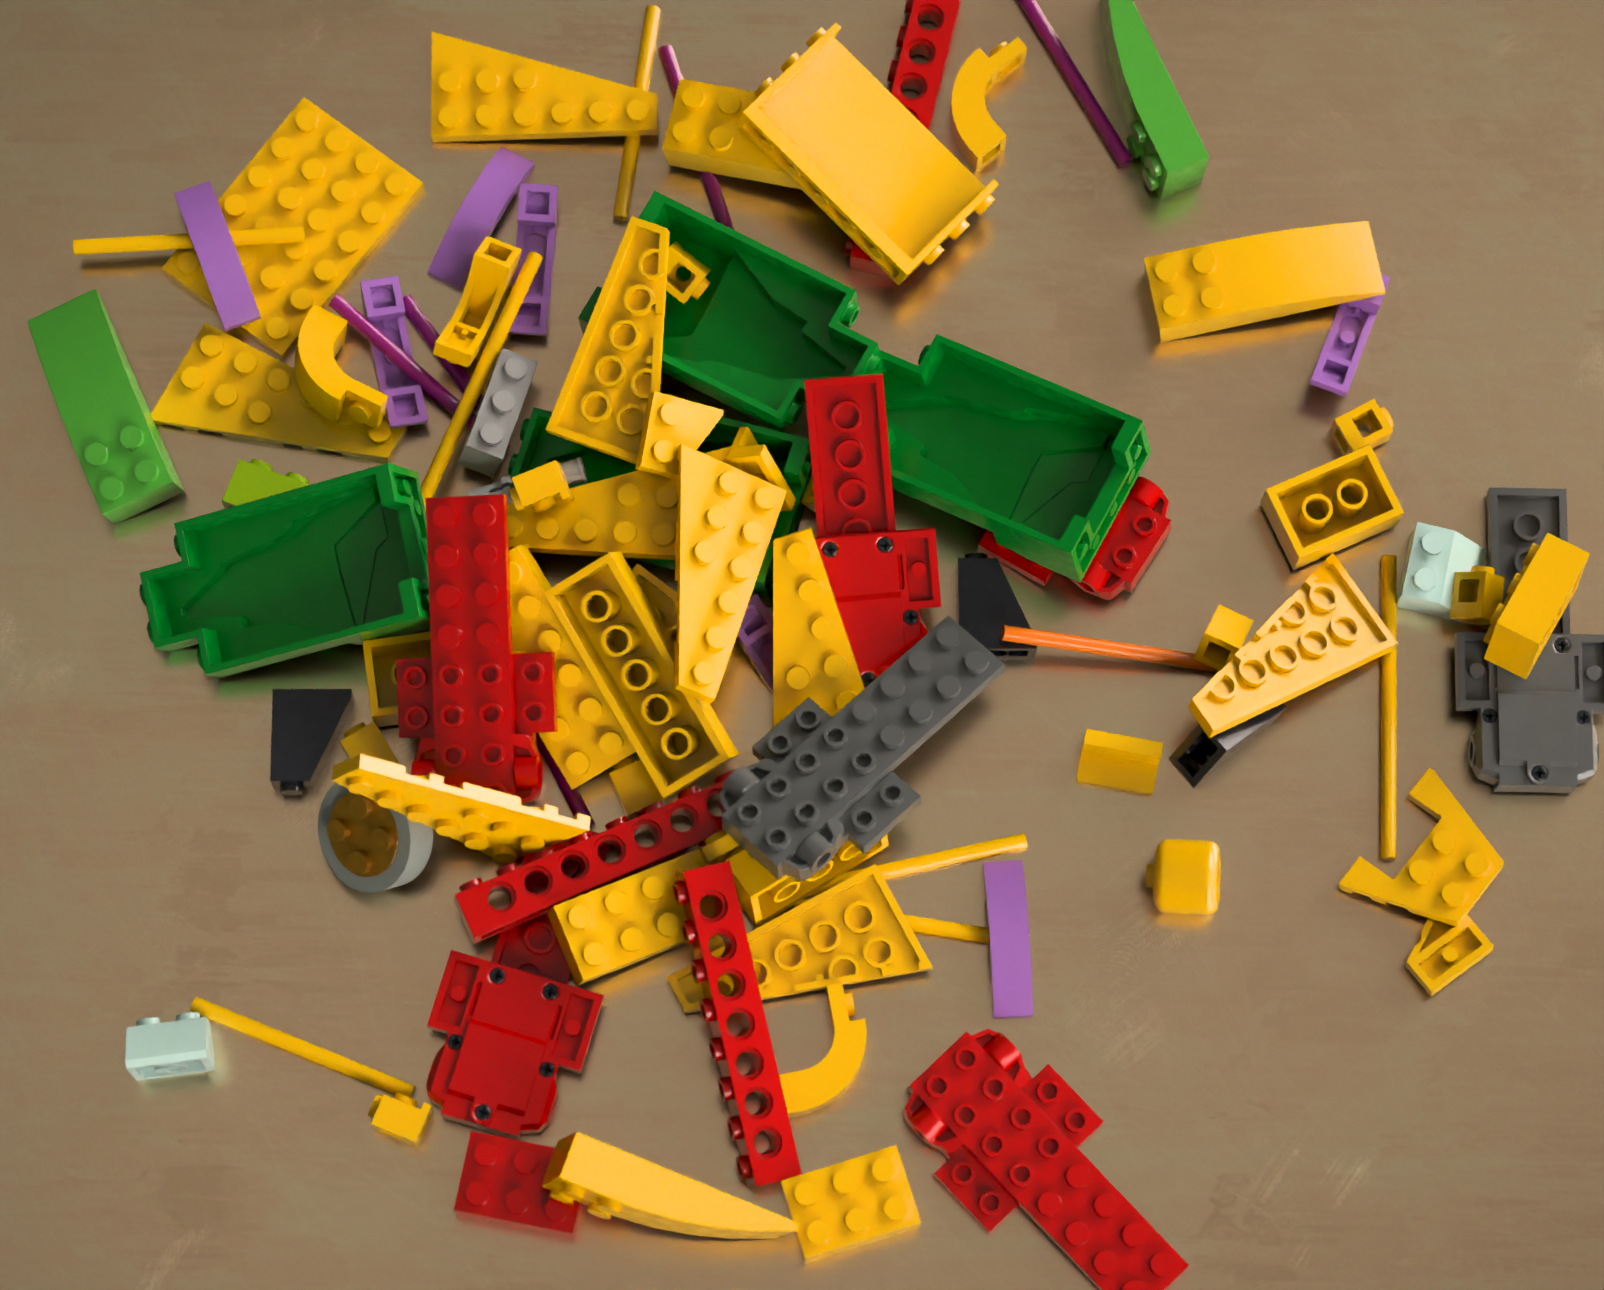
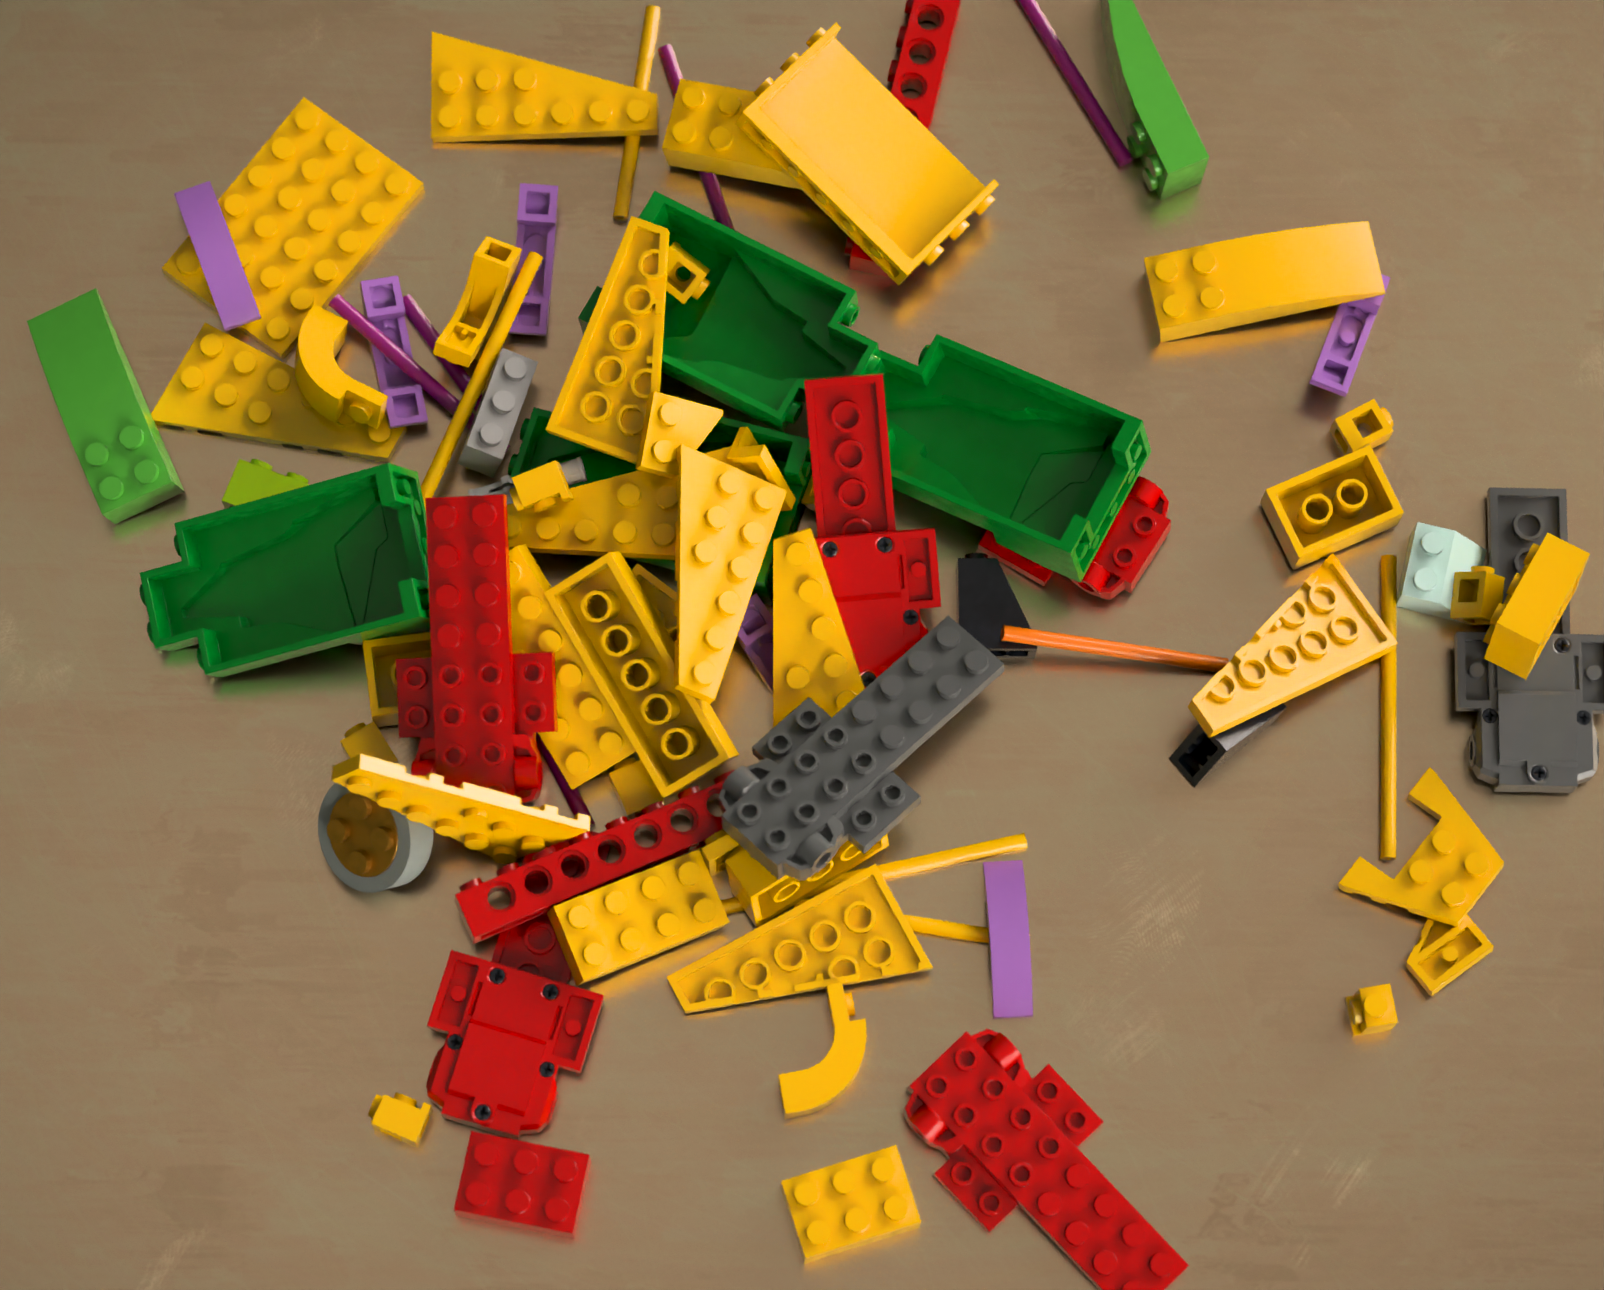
(169, 1047): light aqua slope -> none
(183, 241): yellow piece -> none
(301, 1048): yellow piece -> none
(304, 734): black slope -> none
(479, 216): medium lavender slope -> none
(652, 1195): yellow slope -> none
(780, 1158): red brick -> none
(970, 123): yellow arch -> none
(1119, 762): yellow panel -> none
(1185, 876): yellow head -> none
(1223, 637): yellow brick -> none
(1371, 1010): none -> yellow brick

